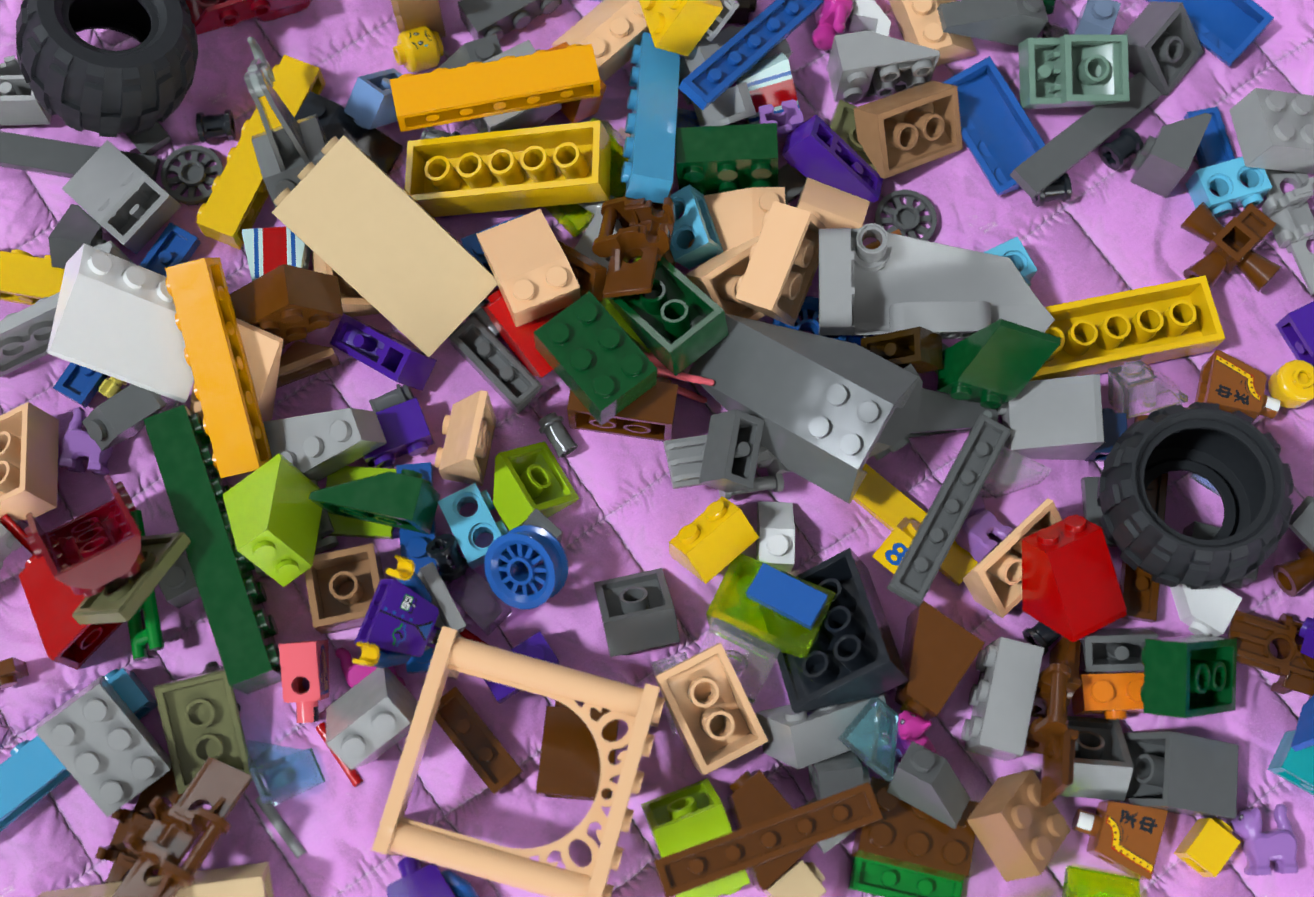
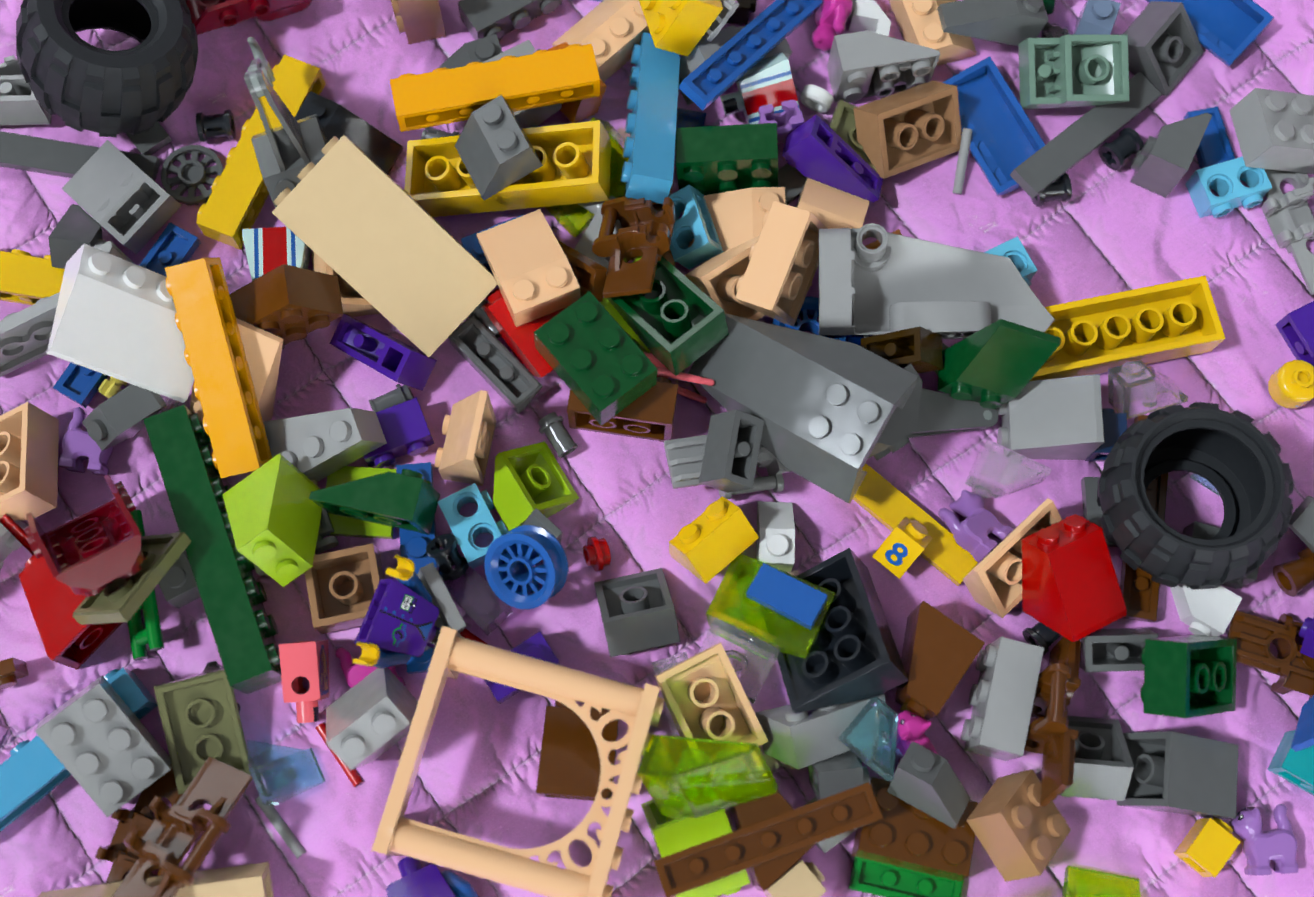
(305, 360): medium nougat slope -> none
(372, 100): medium blue brick -> none
(418, 49): yellow head -> none
(476, 741): reddish brown plate -> none
(496, 148): none -> dark grey slope
(597, 553): none -> red plate
(703, 775): none -> clear neon green slope
(727, 108): light grey panel -> none
(816, 98): none -> white tile
(907, 217): dark grey wheel -> none
(949, 510): dark grey tile -> none
(962, 161): none -> light grey piece
(1109, 695): orange brick -> none
(1123, 835): dark orange torso -> none
(1231, 245): reddish brown brick -> none
(1235, 387): dark orange torso -> none

